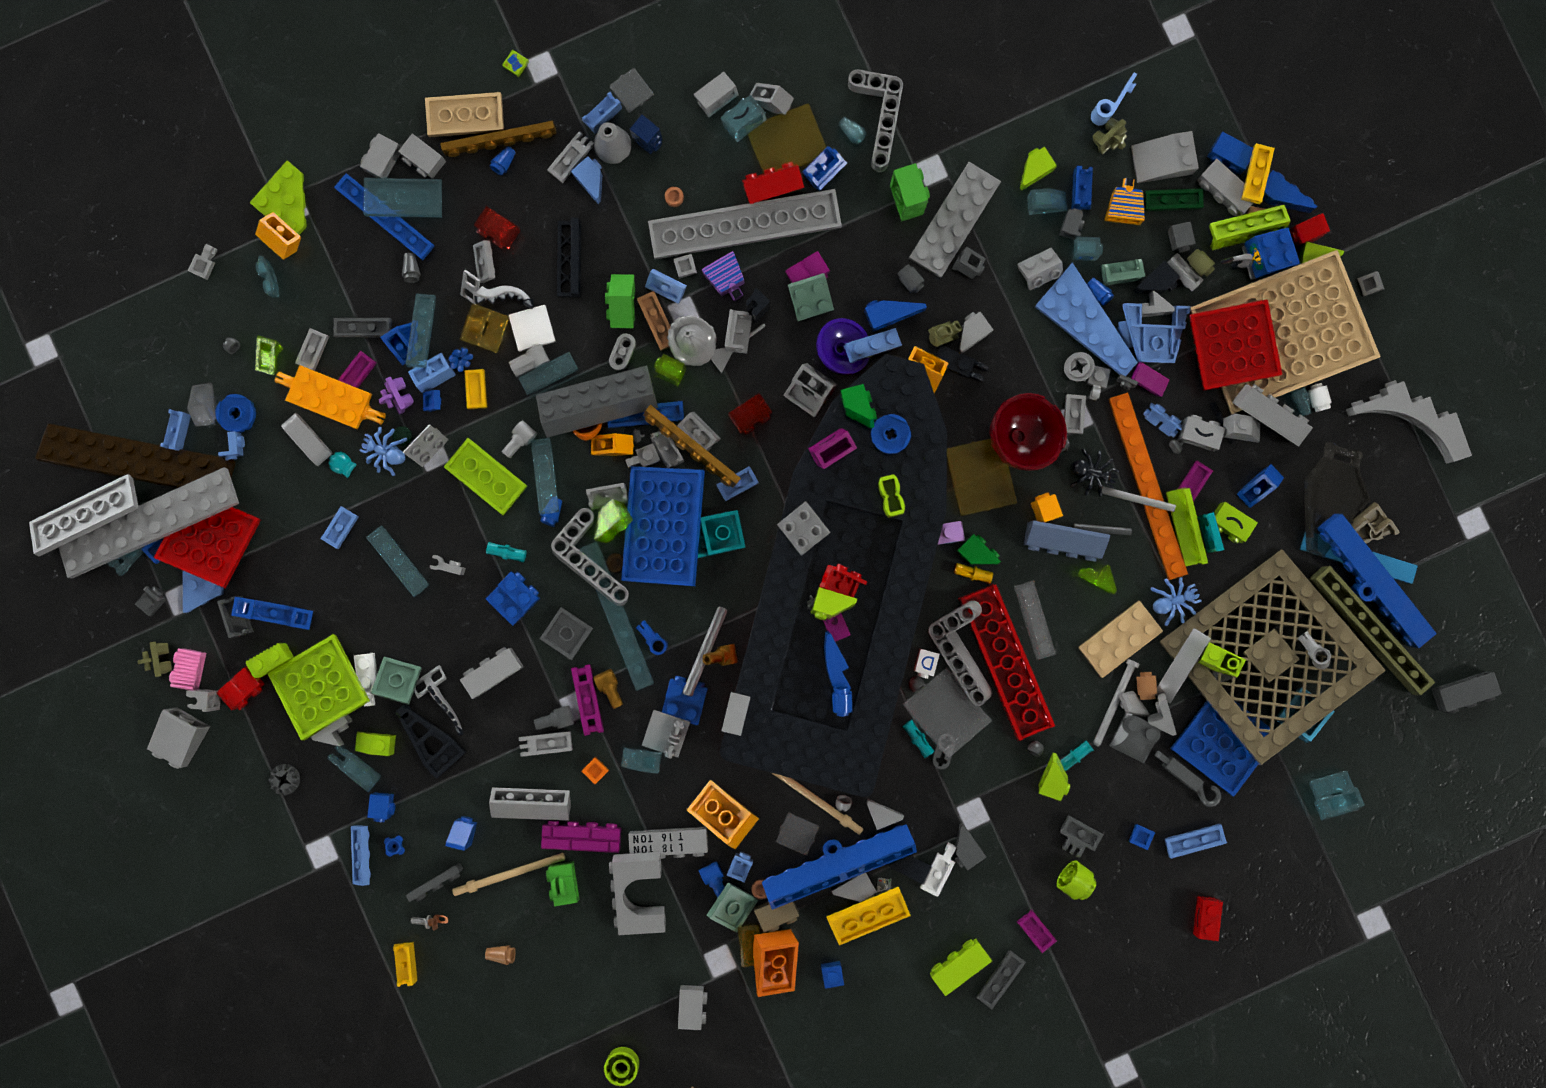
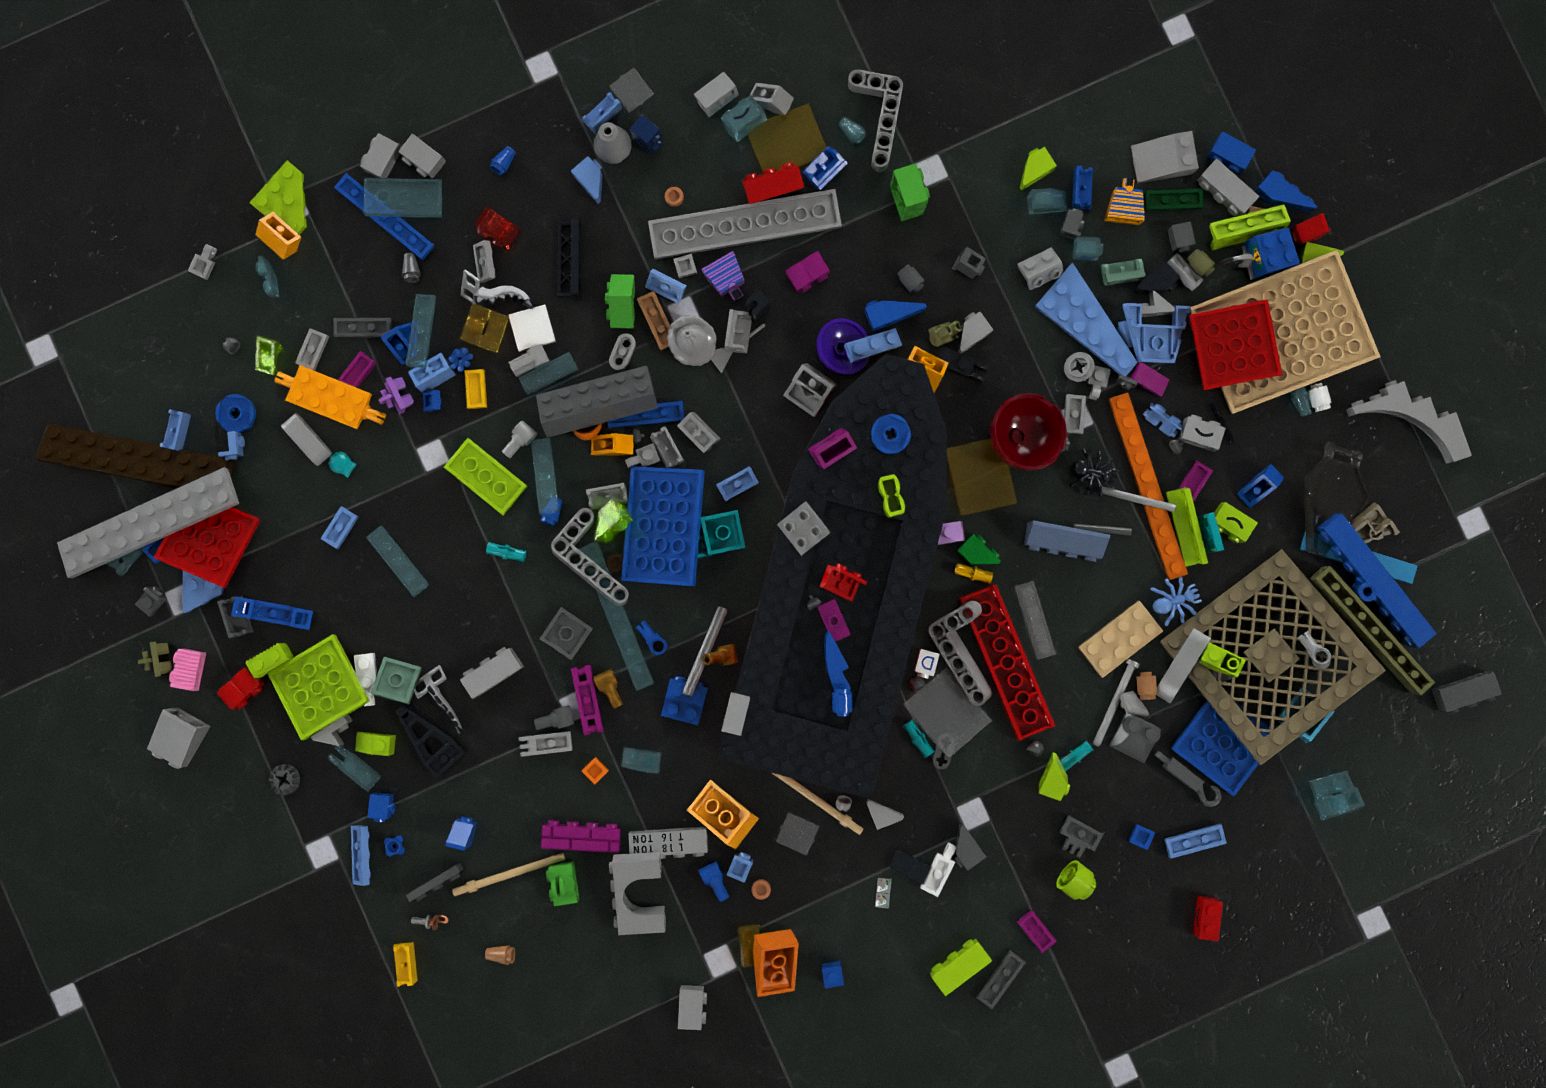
(83, 515): light grey plate -> none
(202, 404): clear slope -> none
(206, 699): light grey hinge -> none
(388, 453): medium blue animal -> none
(400, 433): clear green plate -> none
(425, 445): light grey hinge -> none
(453, 567): light grey plate -> none
(464, 114): tan plate -> none
(492, 140): pearl gold plate -> none
(513, 597): blue plate -> none
(515, 63): lime tile -> none
(530, 803): light grey brick -> none
(570, 157): light grey hinge -> none
(614, 1074): lime piece -> none
(666, 733): light grey hinge -> none
(670, 369): clear neon green brick -> none
(696, 451): pearl gold plate -> none
(732, 907): sand green plate -> none
(750, 414): clear red brick -> none
(771, 919): dark tan brick -> none
(810, 297): sand green plate -> none
(830, 603): lime slope -> none
(839, 866): blue hinge -> none
(856, 888): light grey slope -> none
(857, 405): green slope -> none
(868, 916): yellow plate -> none
(954, 220): light grey plate -> none
(1046, 507): light orange brick -> none
(1100, 291): blue cone -> none
(1103, 581): clear neon green slope -> none
(1105, 108): light blue door -> none
(1112, 139): olive hips -> none
(1162, 719): light grey slope -> none
(1242, 428): light grey slope -> none
(1257, 173): yellow plate -> none
(1273, 415): light grey brick -> none
(1370, 283): light grey slope -> none

